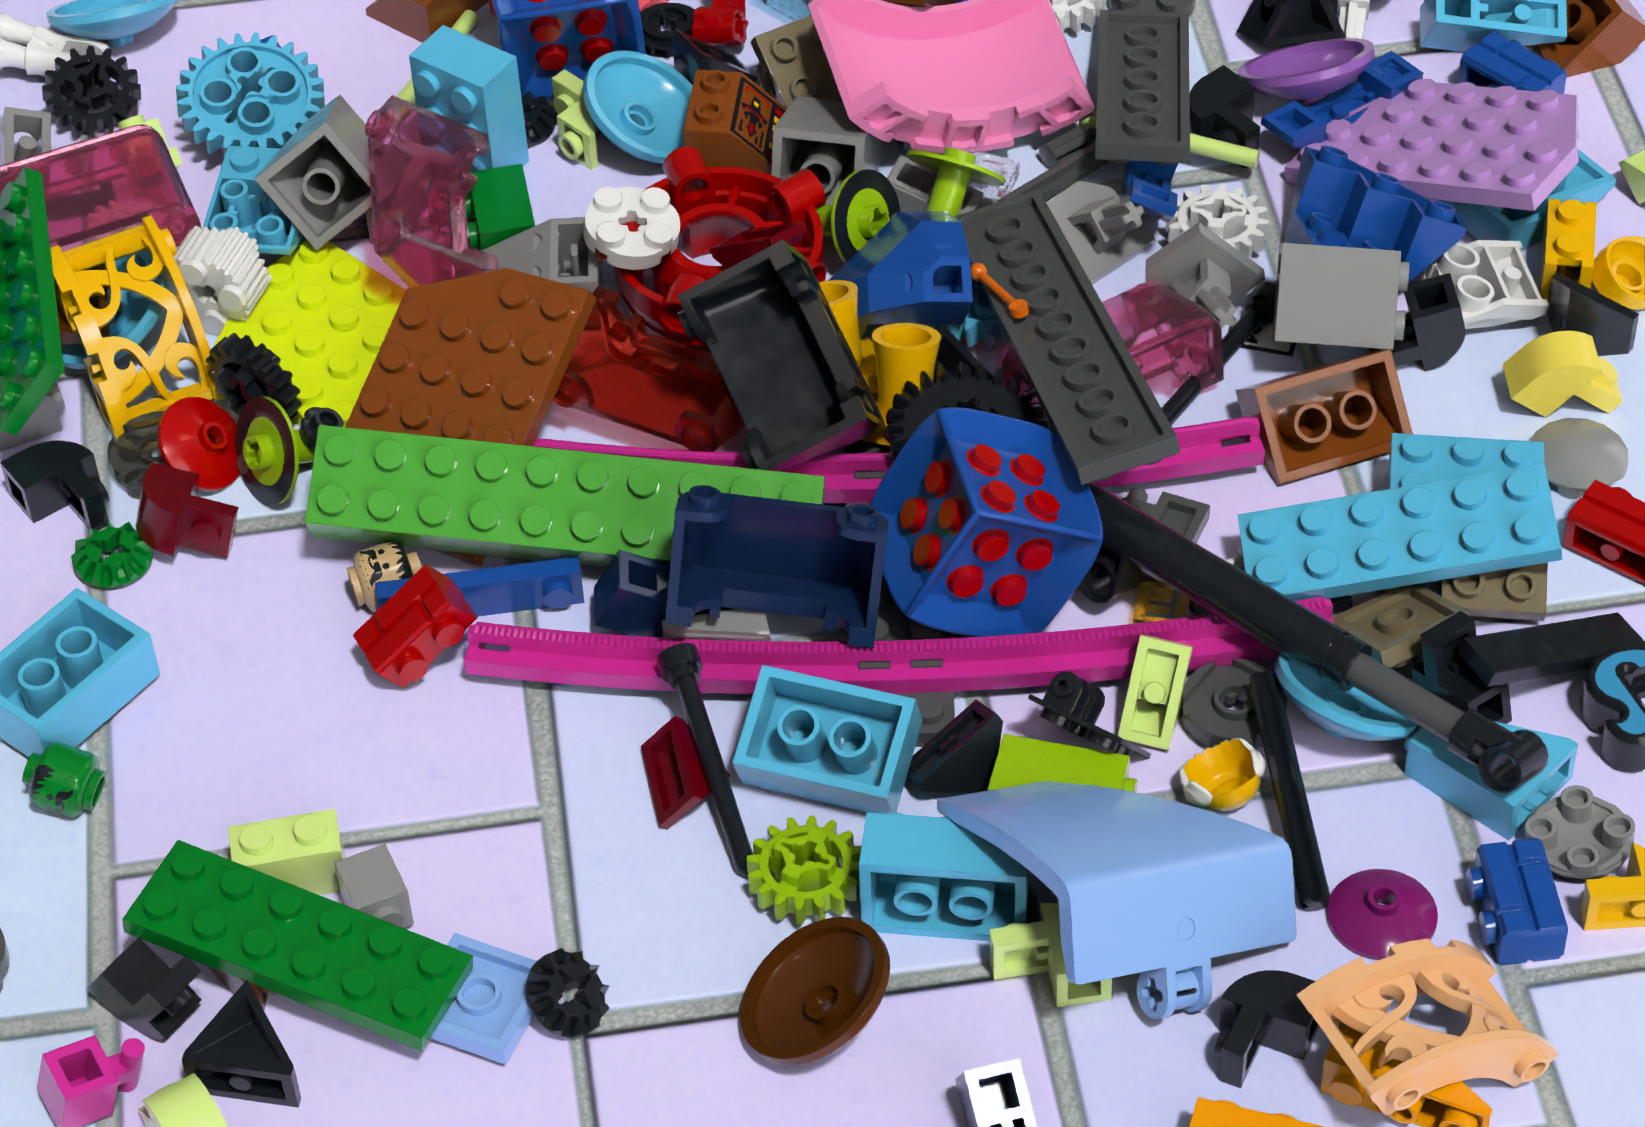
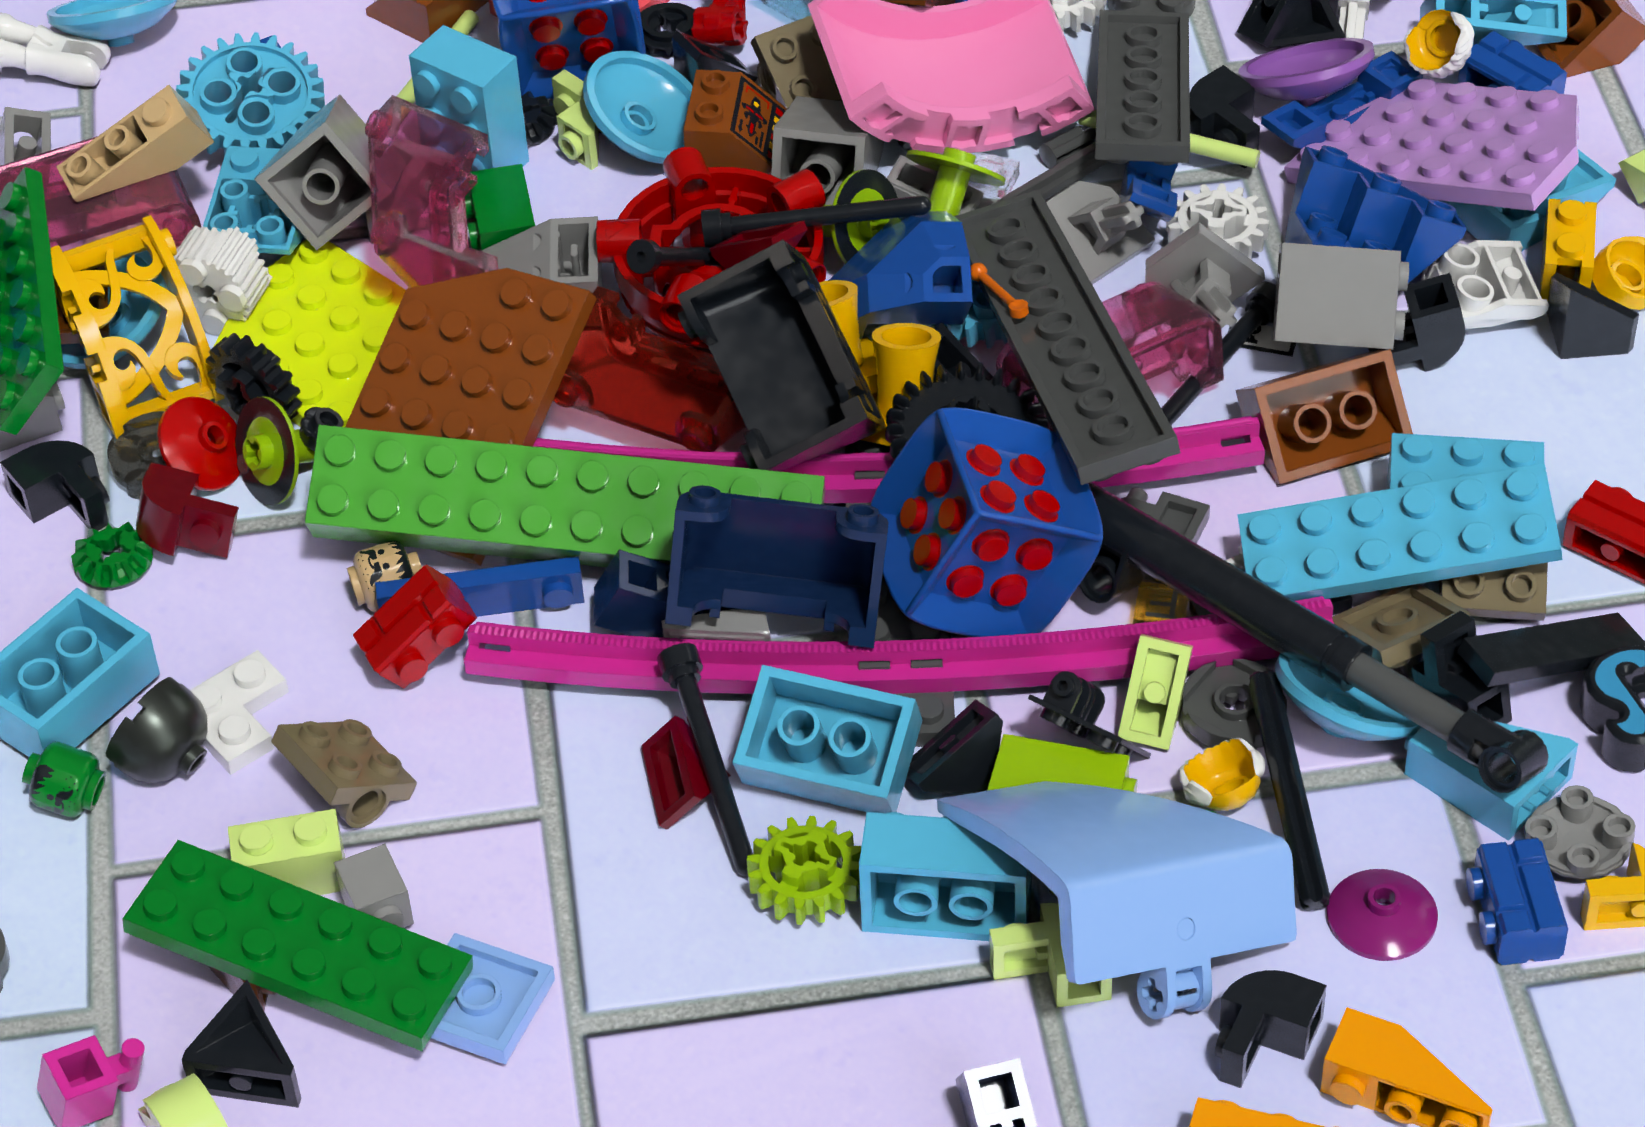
(93, 106): black gear -> none
(141, 145): none -> tan slope
(147, 991): black brick -> none
(162, 735): none -> pearl dark grey cylinder
(230, 702): none -> white plate
(345, 767): none -> dark tan plate
(545, 988): black gear -> none
(628, 249): white plate -> none
(646, 256): none -> black bar
(722, 226): none -> black piece
(815, 991): reddish brown dish -> none
(1439, 43): none -> yellow hair
(1455, 976): light nougat fence -> none
(1558, 367): light yellow brick -> none
(1581, 452): light grey dish -> none

